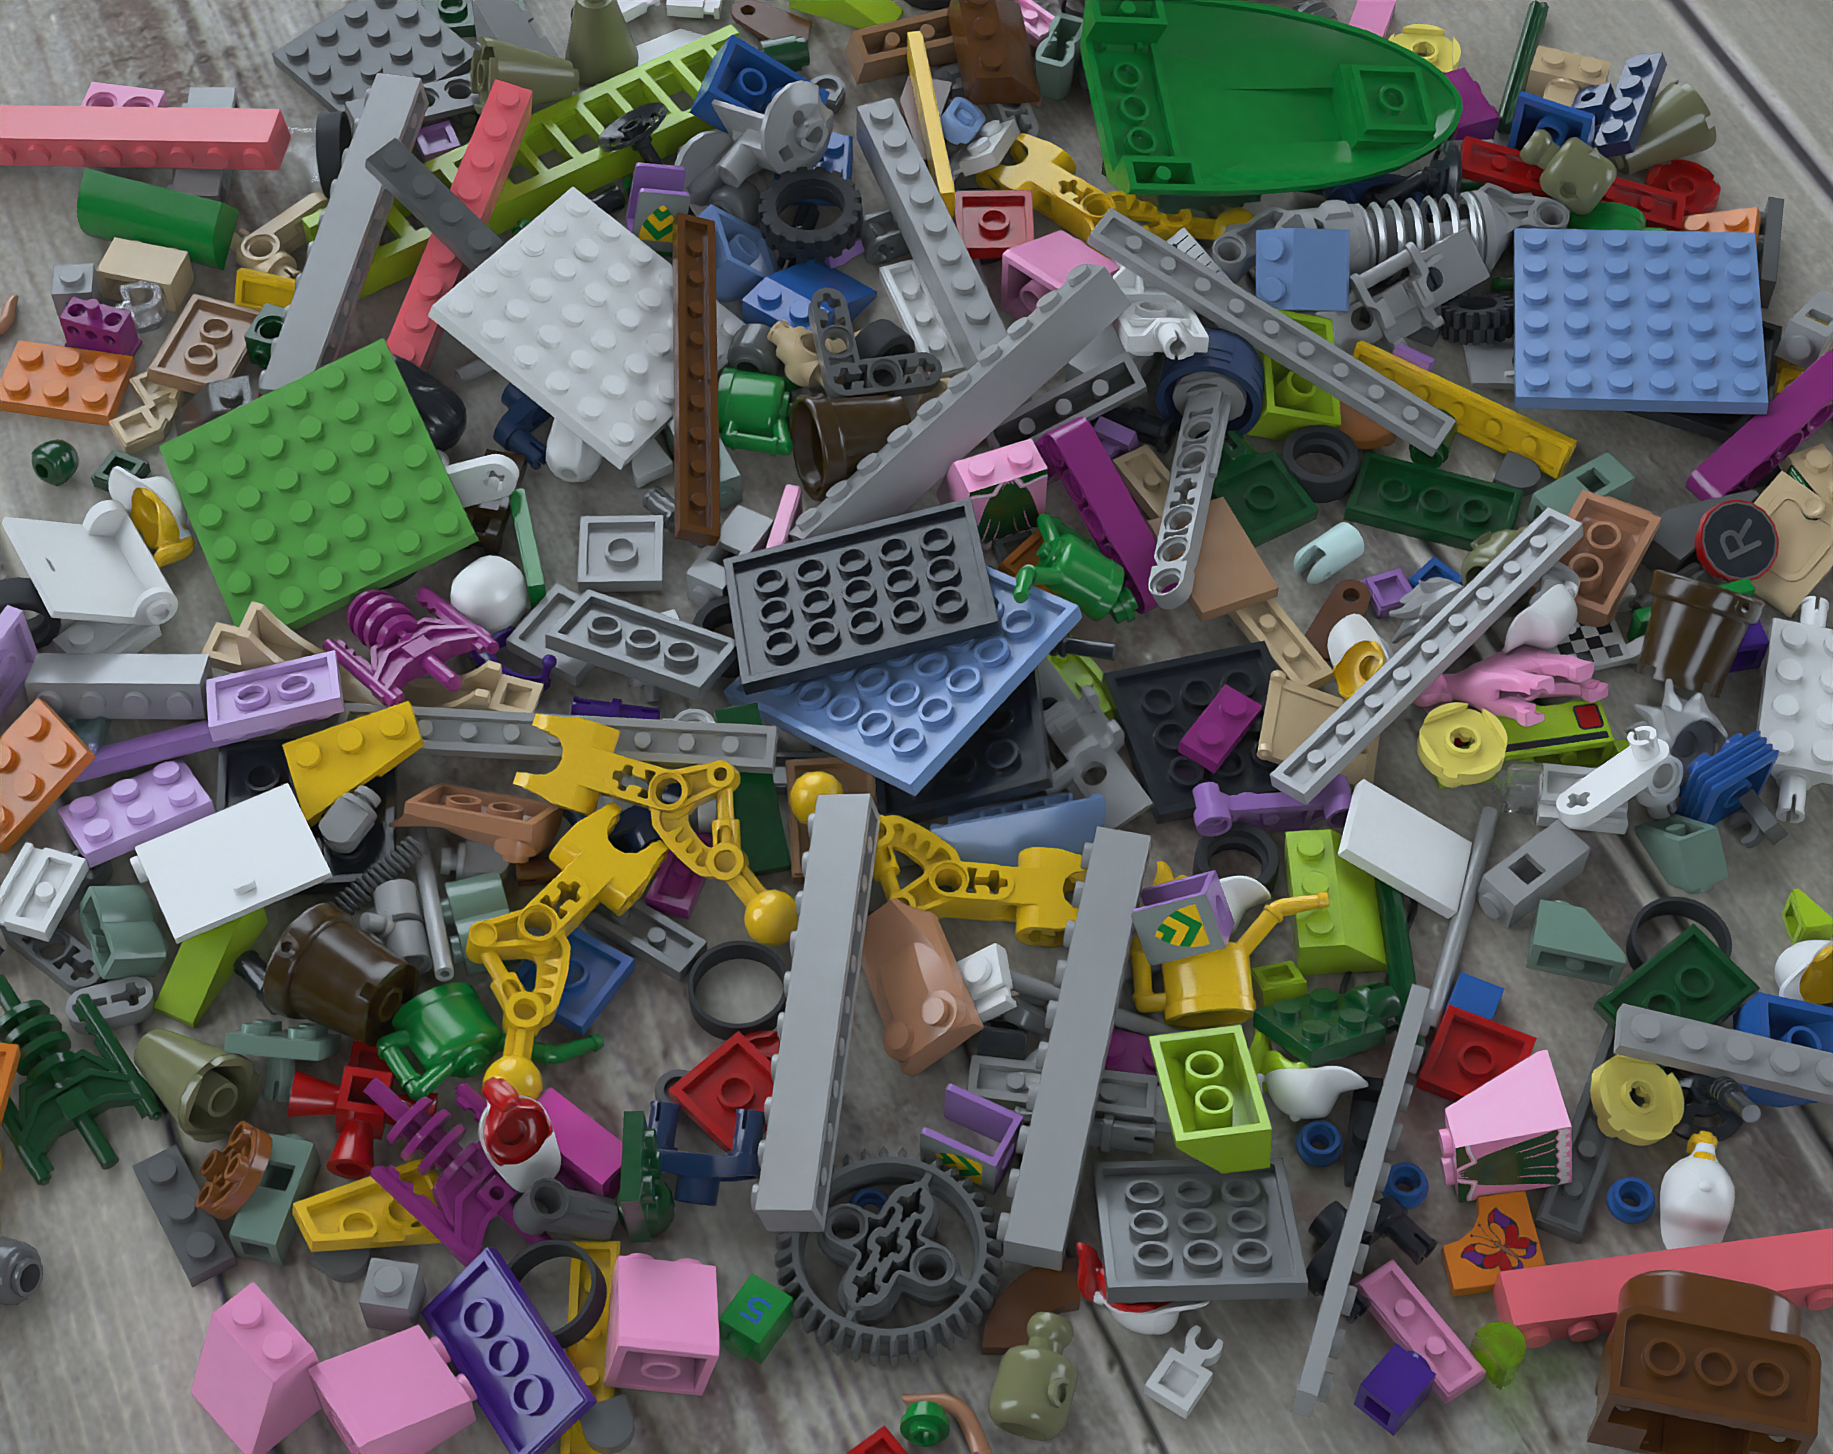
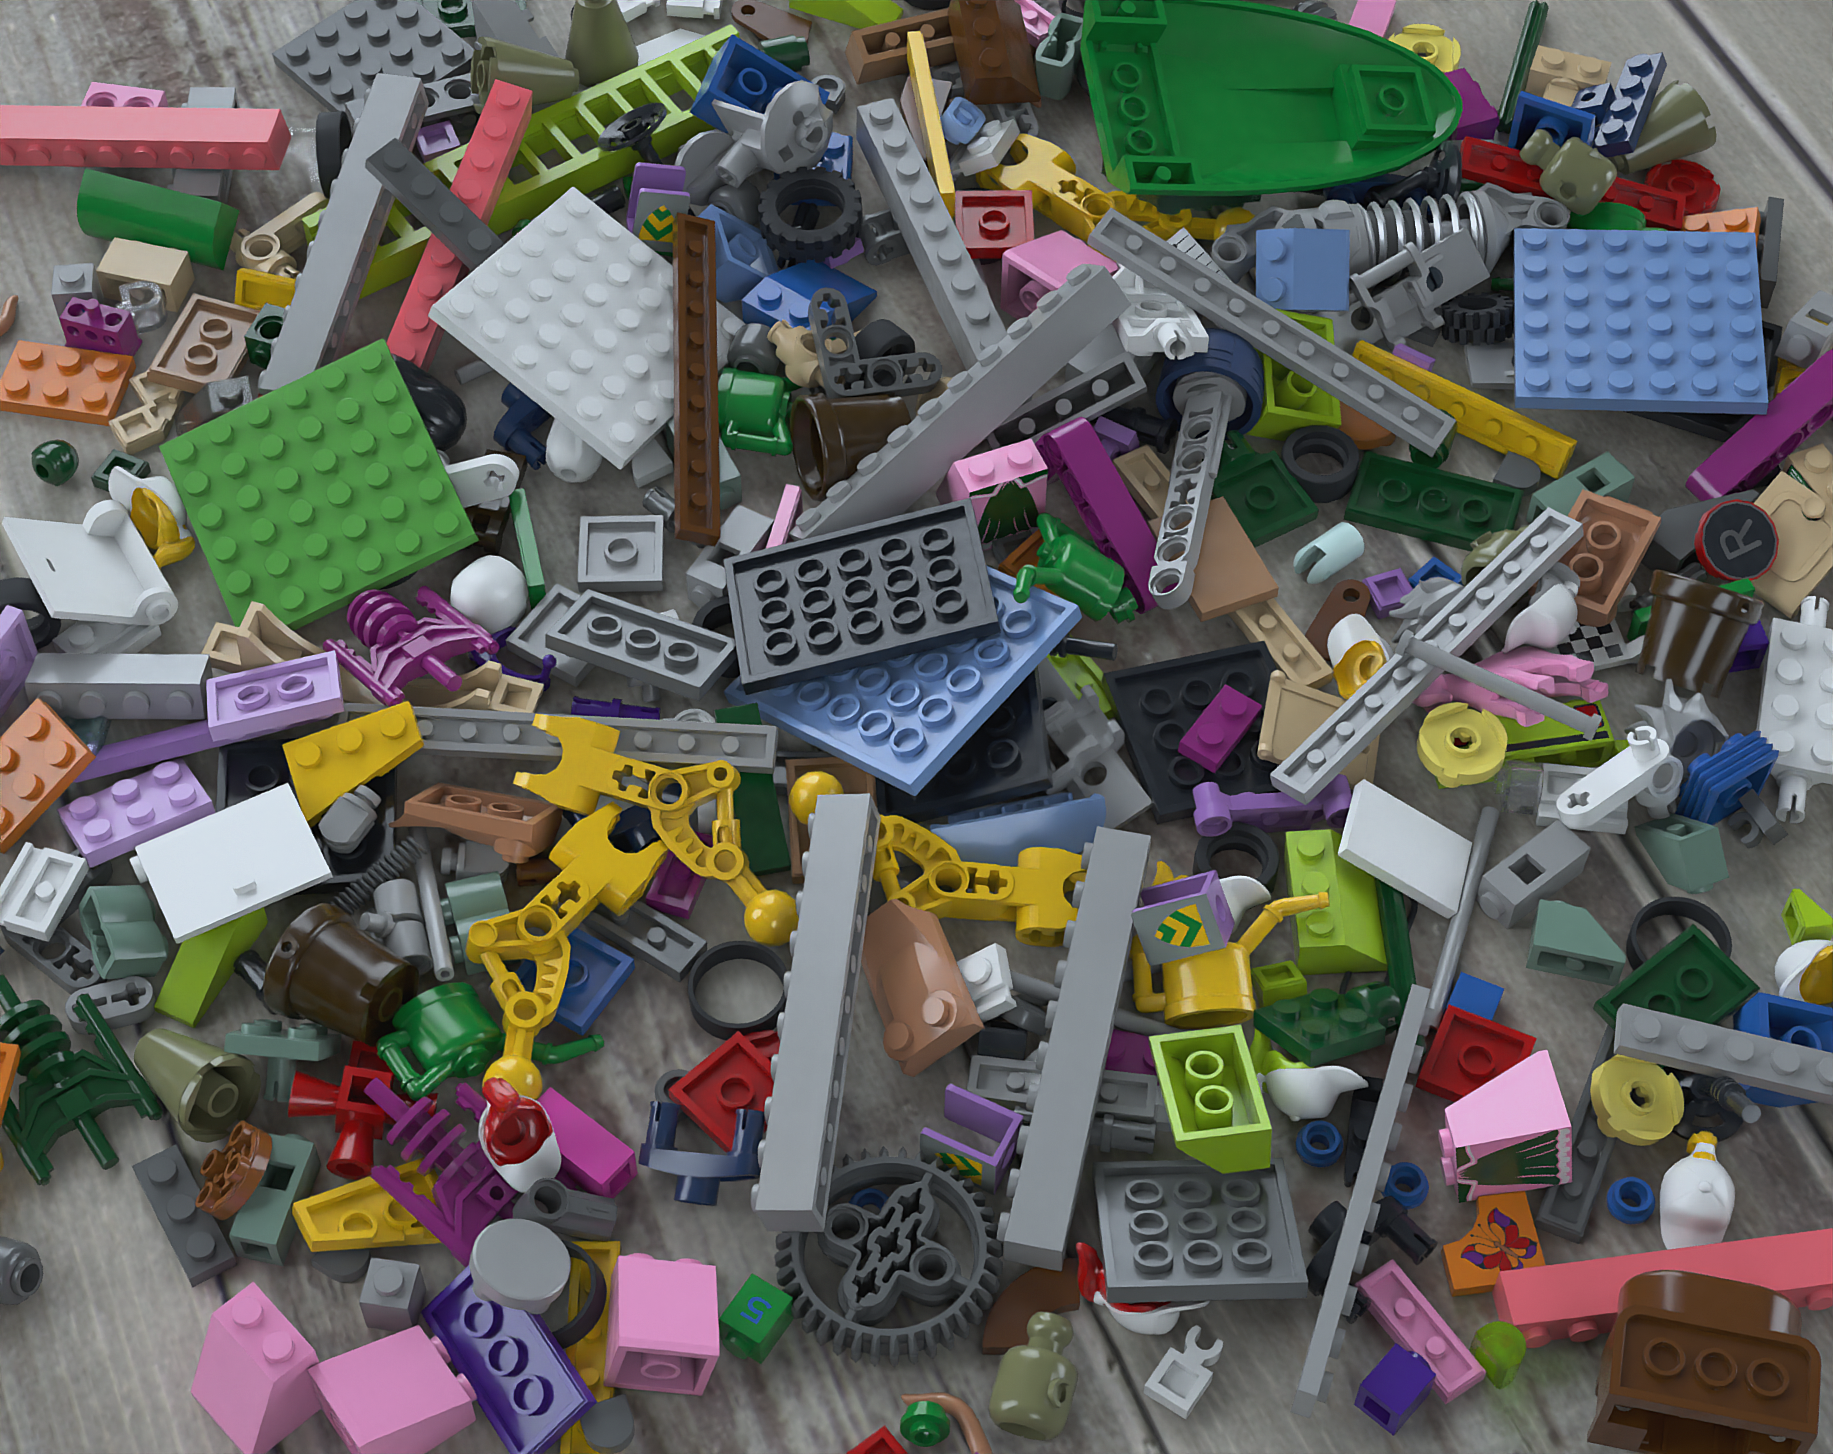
(519, 1265): none -> light grey tile
(643, 1199): dark green plate -> none
(919, 315): white tile -> none
(1498, 684): none -> light grey bar

